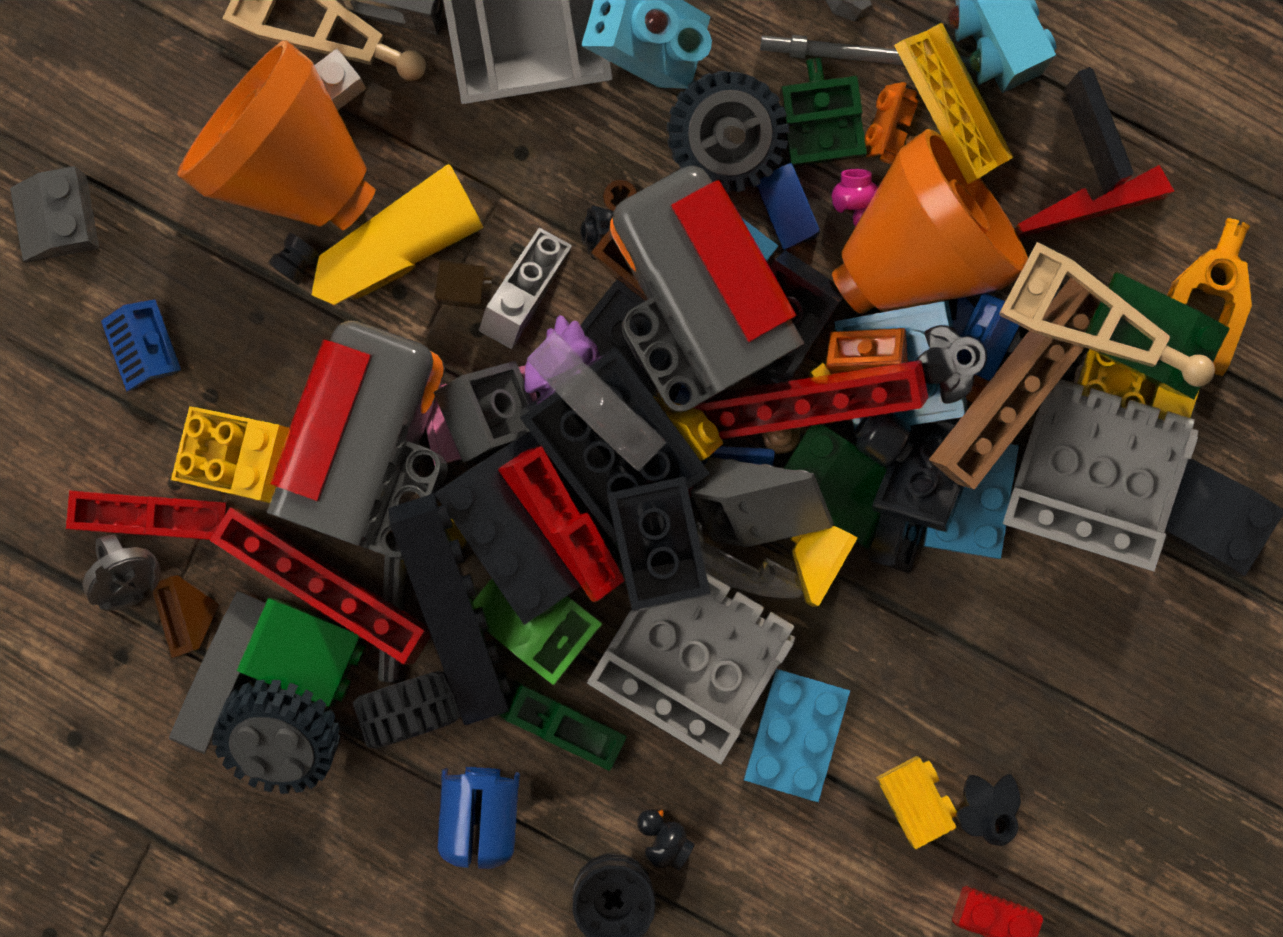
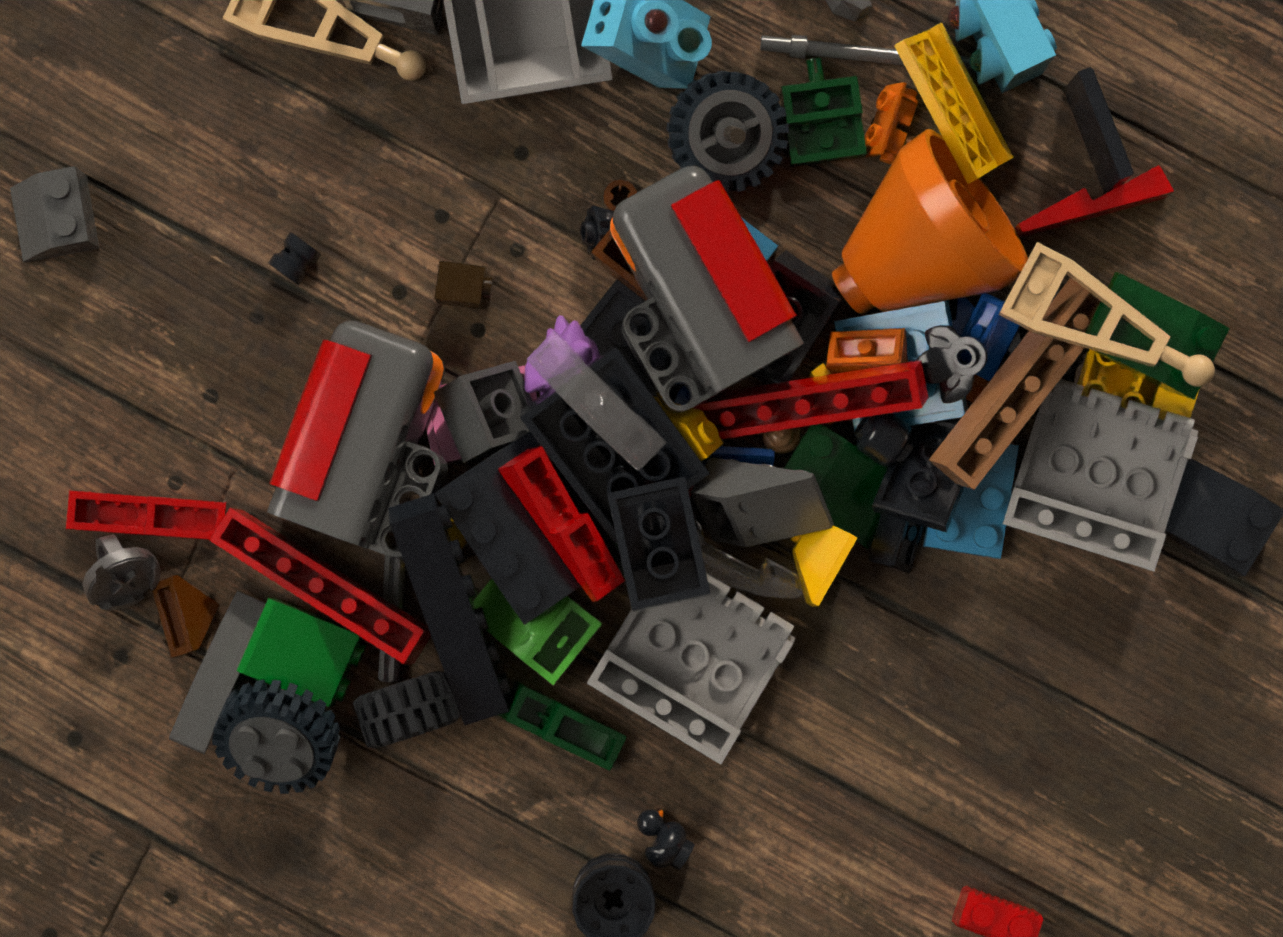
(140, 343): blue panel -> none
(229, 454): yellow slope -> none
(280, 147): orange cone -> none
(339, 78): white brick -> none
(396, 239): yellow panel -> none
(496, 821): blue cylinder -> none
(524, 288): light grey slope -> none
(788, 207): blue slope -> none
(796, 735): dark azure plate -> none
(854, 192): dark pink animal -> none
(917, 801): yellow brick -> none
(989, 804): black plate -> none
(1234, 291): light orange piece -> none

